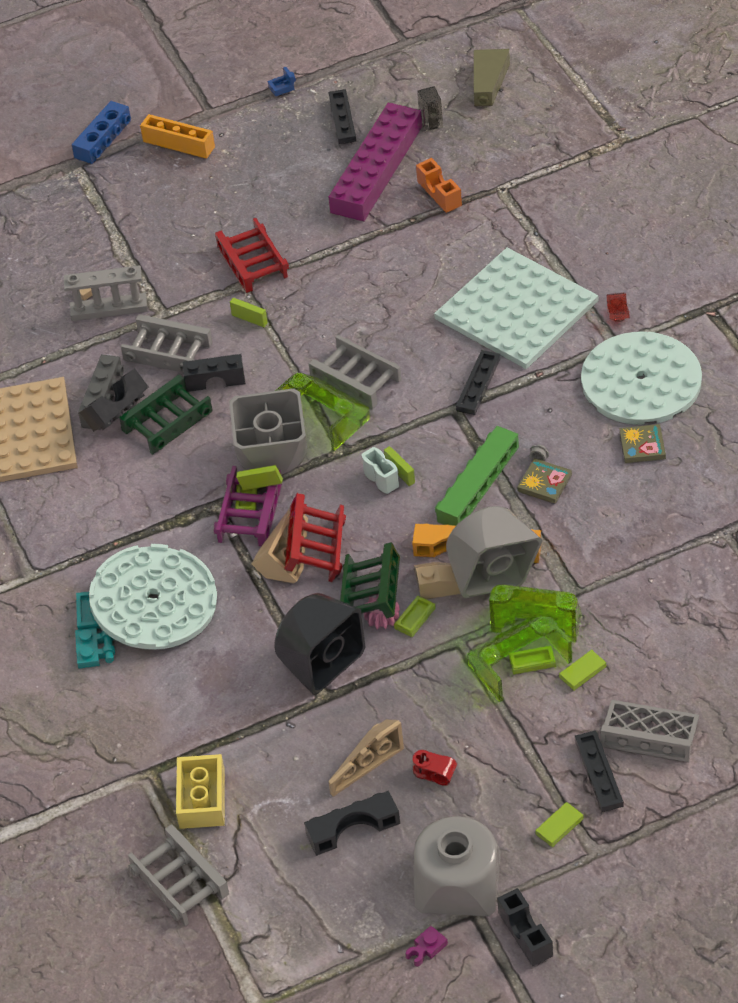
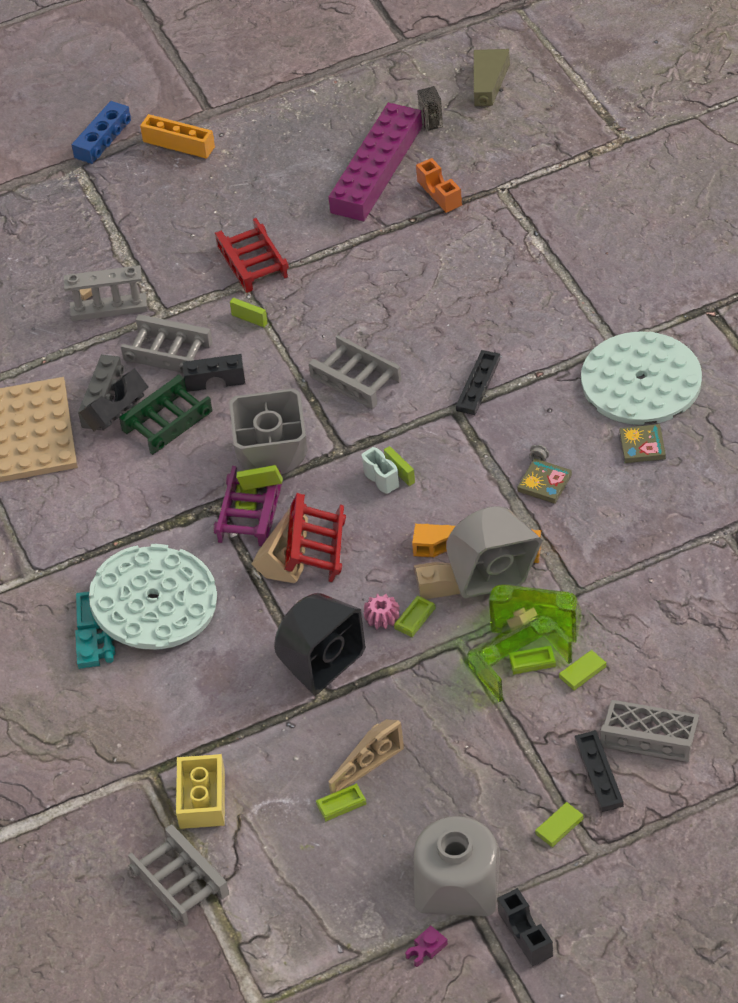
(283, 83): blue bracket -> none
(341, 802): none -> lime tile
(342, 116): black plate -> none
(351, 411): clear neon green windscreen -> none
(375, 811): black arch -> none
(386, 588): dark green fence -> none
(435, 768): red piece -> none
(477, 477): bright green brick -> none
(516, 307): light aqua plate -> none
(521, 616): none -> tan plate
(617, 307): clear red bracket -> none

